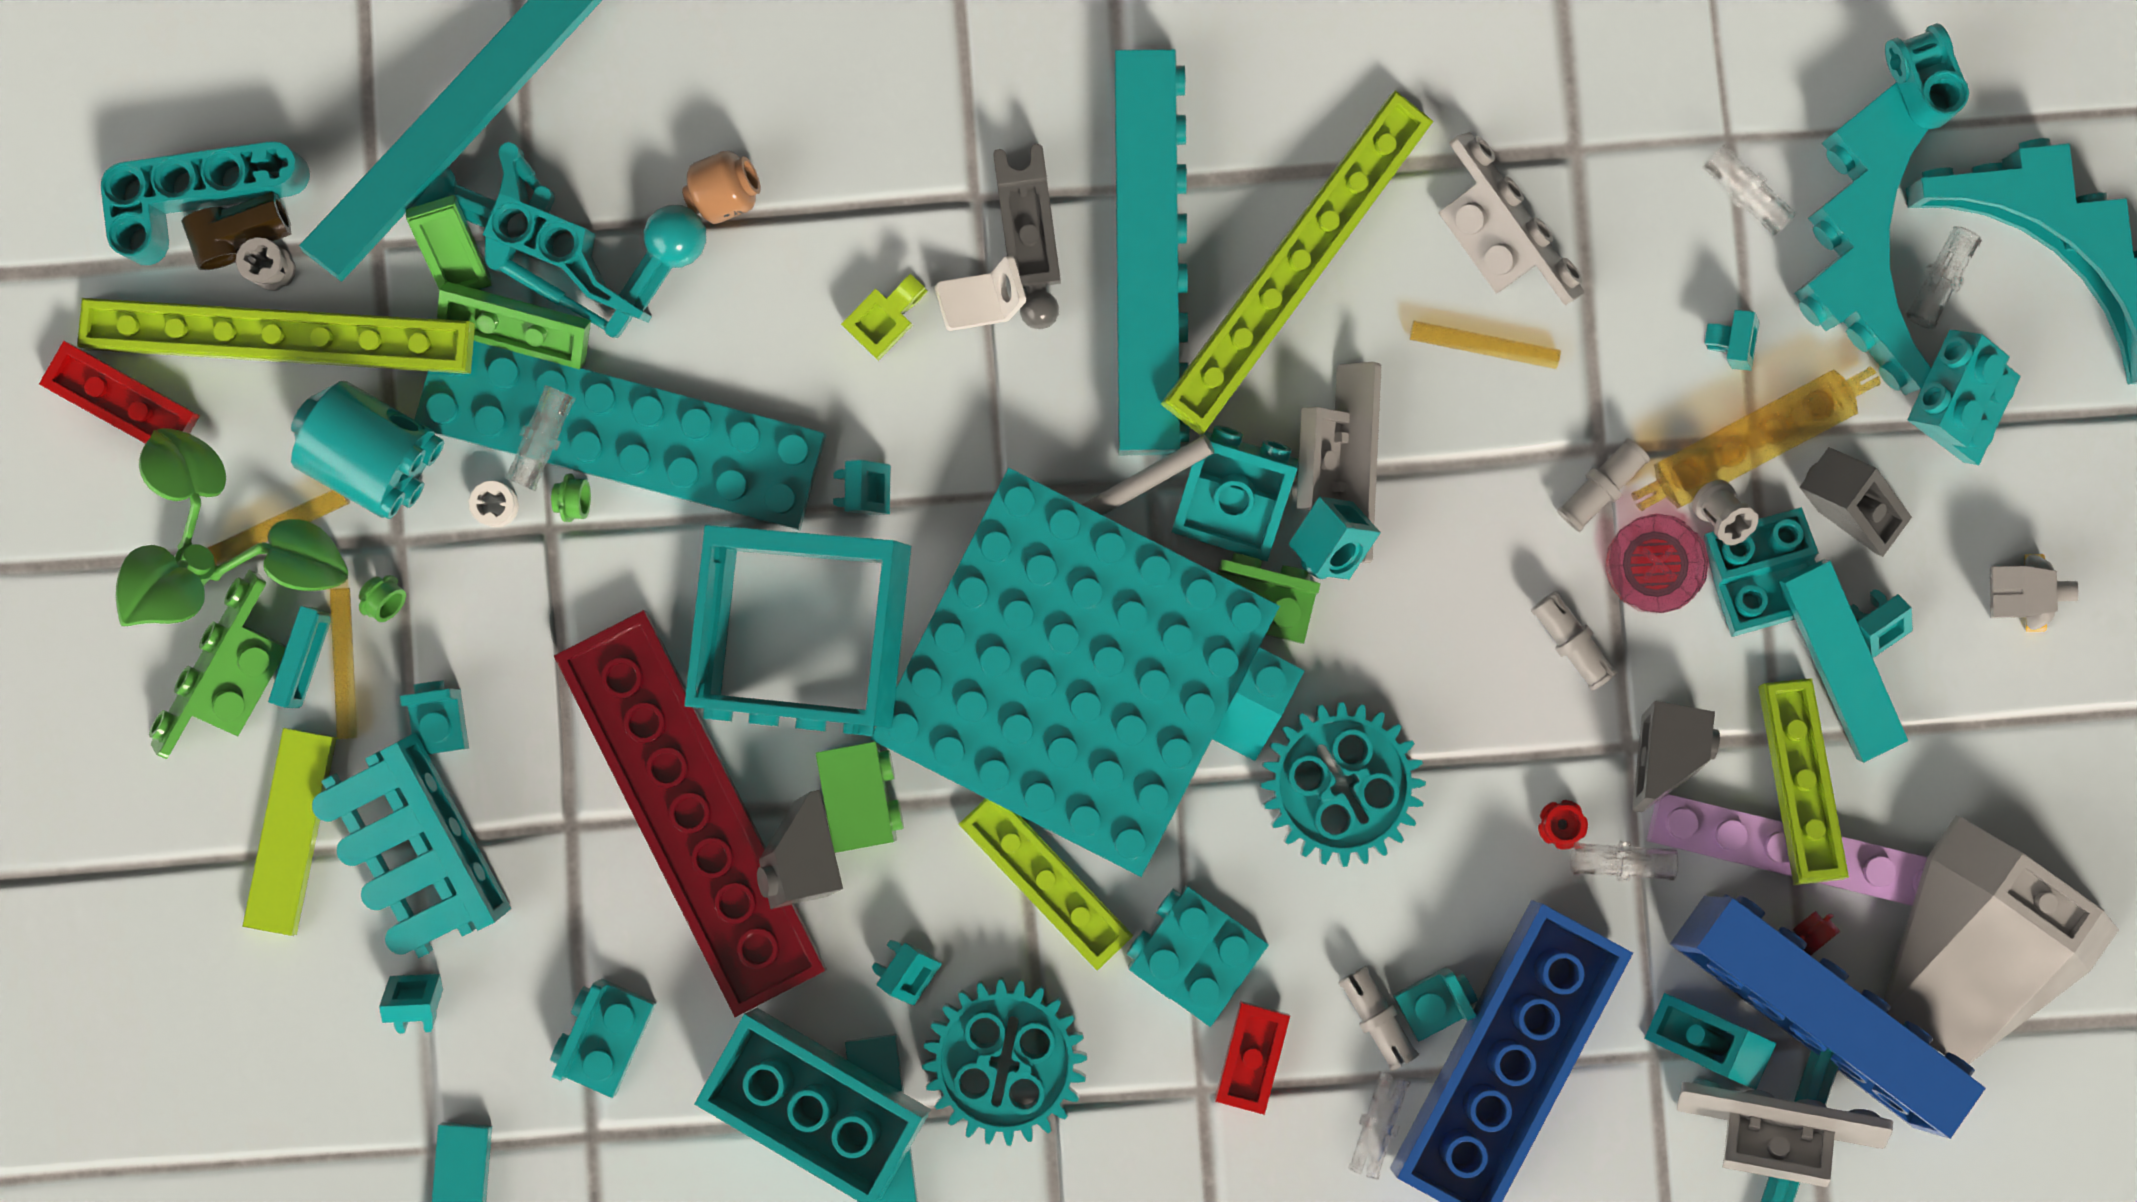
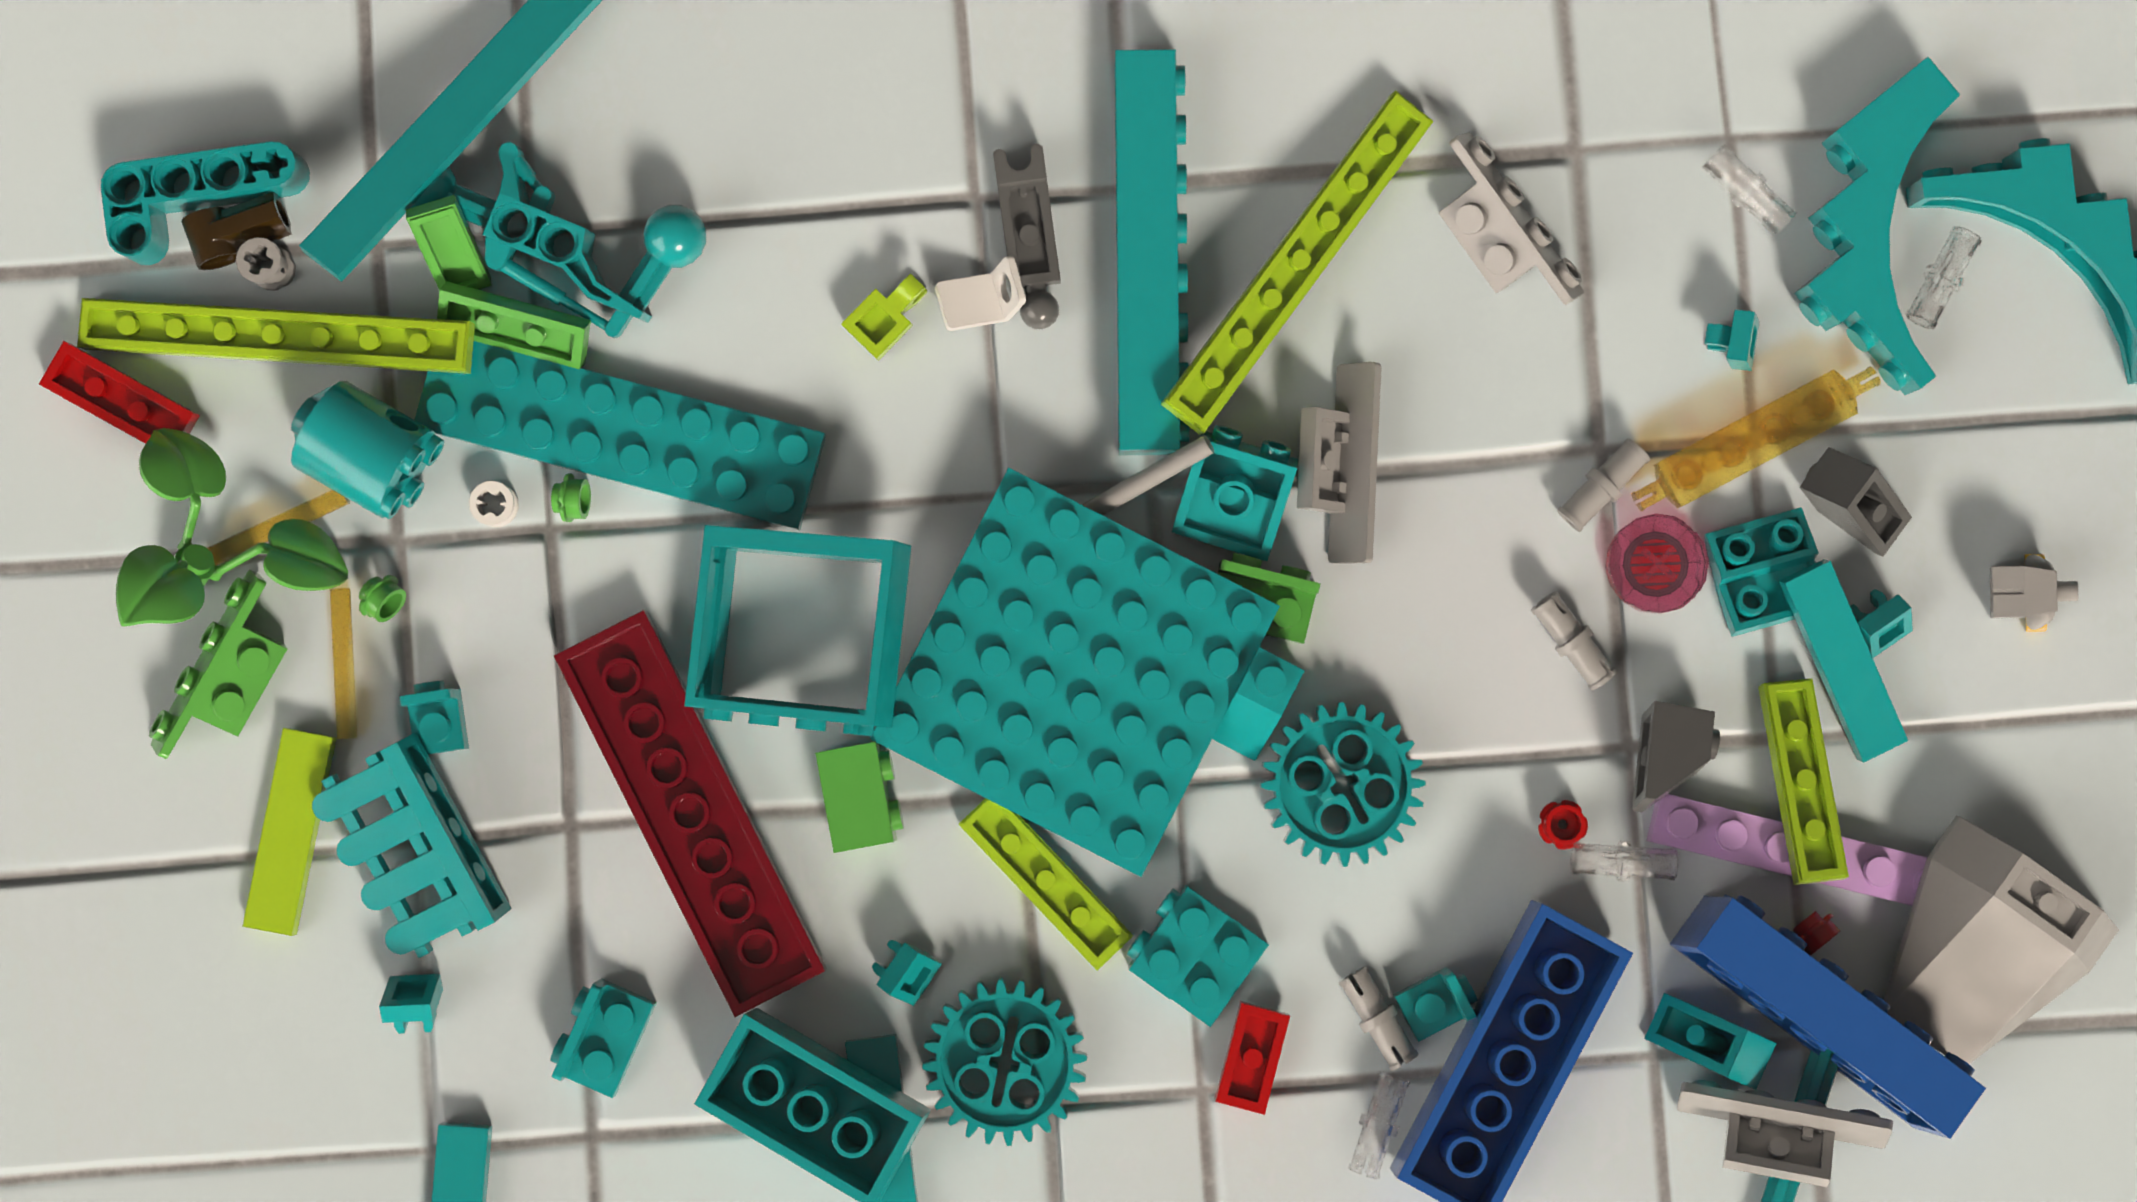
(300, 657): teal tile -> none
(540, 438): clear pin -> none
(721, 186): medium nougat head -> none
(800, 856): dark grey slope -> none
(865, 487): teal tile -> none
(1333, 538): teal brick -> none
(1485, 344): clear yellow bar -> none
(1730, 517): light grey bush -> none
(1924, 66): teal piece -> none
(1965, 395): teal plate -> none

